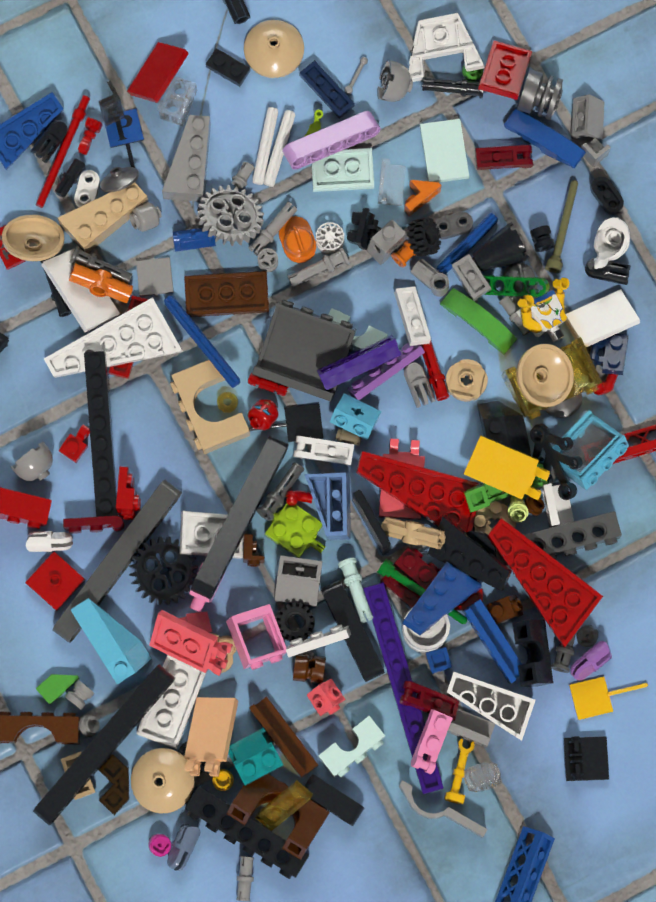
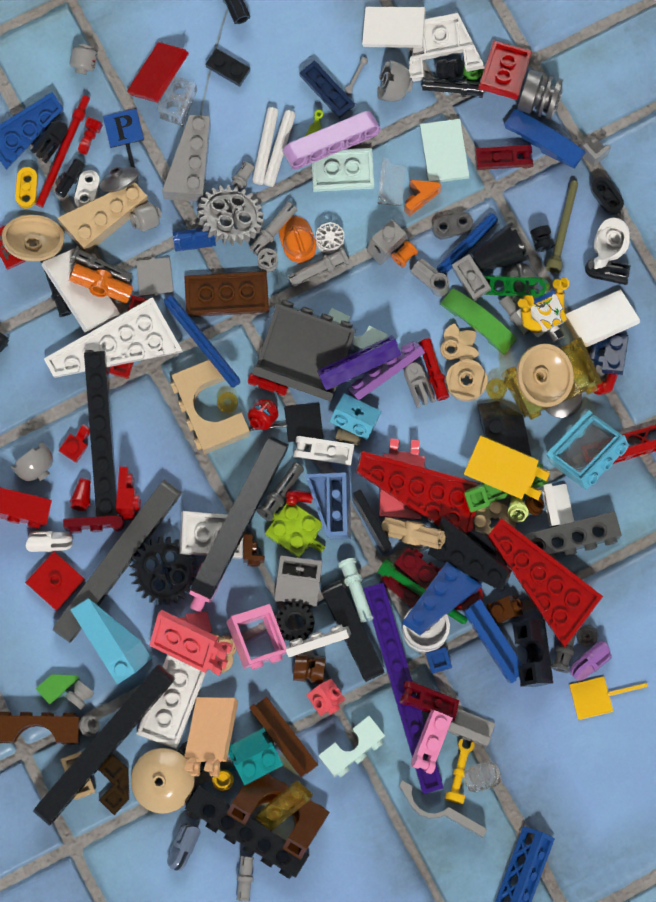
(26, 188): none -> yellow plate
(81, 496): none -> red cone
(83, 58): none -> light grey head
(111, 106): clear smoke panel -> none
(159, 845): dark pink tile -> none
(278, 59): tan dish -> none
(334, 800): black beam -> none
(366, 230): black hips -> none
(394, 27): none -> white tile
(412, 316): white plate -> none
(424, 237): black tyre -> none
(449, 69): none -> black wheel
(461, 342): none -> tan plate
(497, 704): white wedge -> none
(502, 388): none -> clear yellow plate
(553, 458): black plant -> none
(586, 758): black hinge -> none
(587, 117): light grey panel -> none

